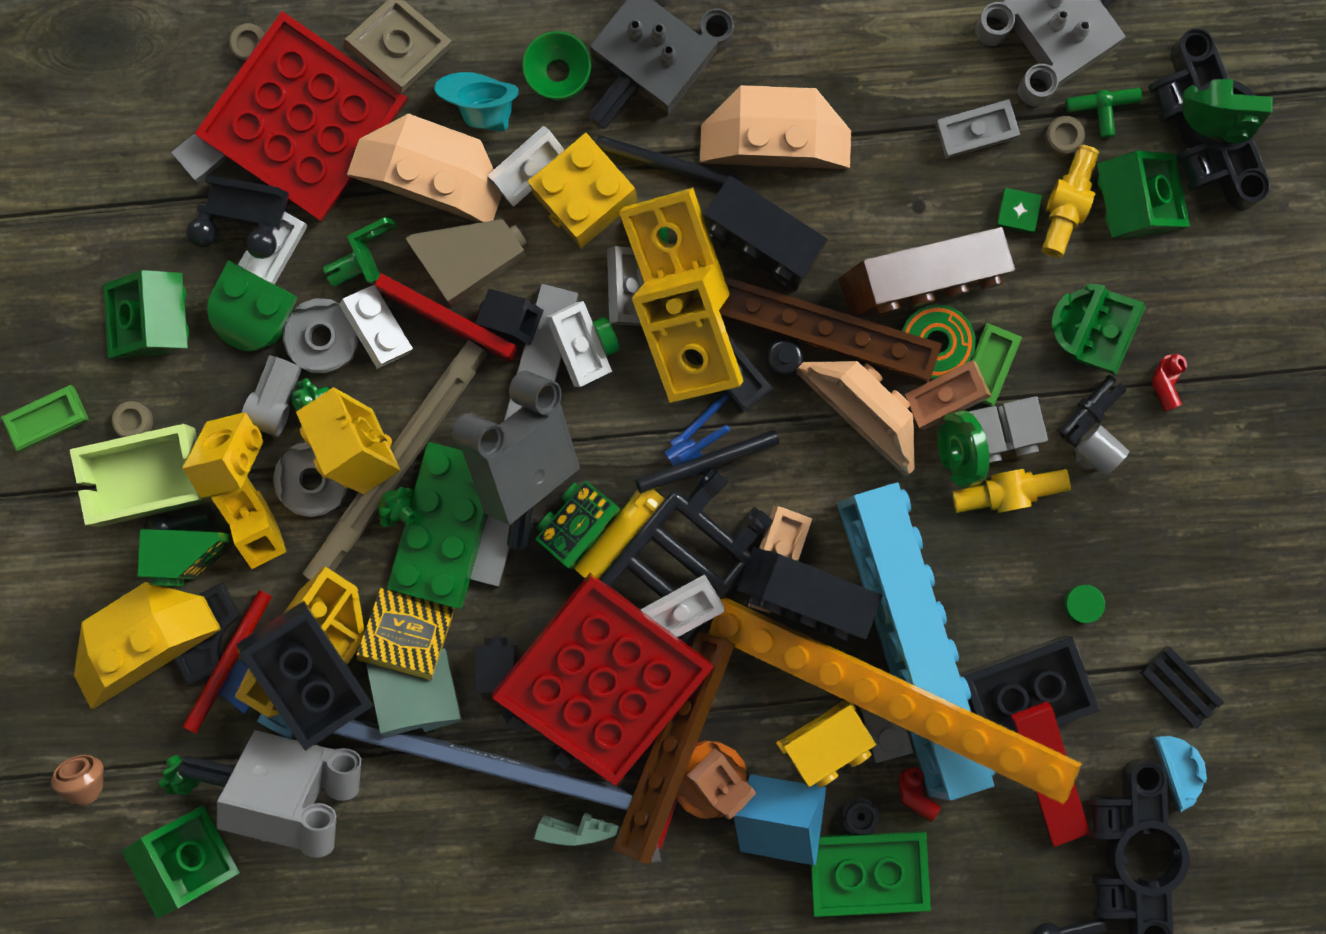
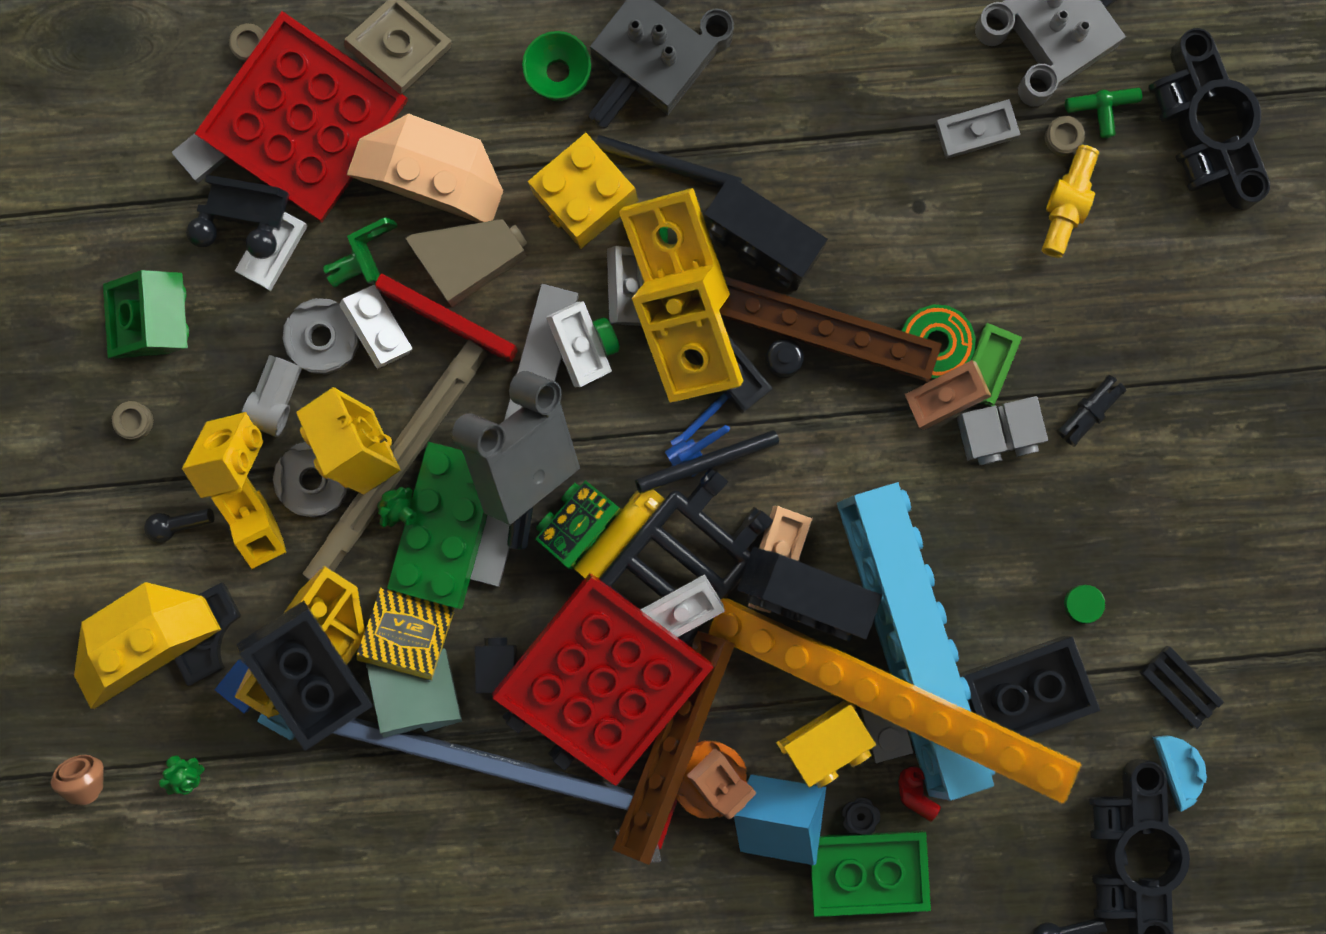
(45, 418): bright green tile -> none
(135, 475): yellowish green piece -> none
(179, 555): green slope -> none
(180, 861): green slope -> none
(226, 662): red piece -> none
(248, 309): green slope -> none
(276, 788): light grey piece -> none
(306, 393): green plant -> none
(479, 98): teal piece -> none
(509, 316): black brick -> none
(532, 156): white plate -> none
(566, 833): sand green slope -> none
(776, 130): light nougat wedge -> none
(867, 406): light nougat wedge -> none
(926, 272): wedge -> none
(963, 448): green tile -> none
(1011, 490): yellow pin -> none
(1018, 210): green tile -> none
(1065, 820): red tile -> none
(1096, 326): green slope -> none
(1100, 451): light grey piece -> none
(1142, 194): green slope -> none
(1165, 379): red arm -> none
(1224, 114): green slope -> none

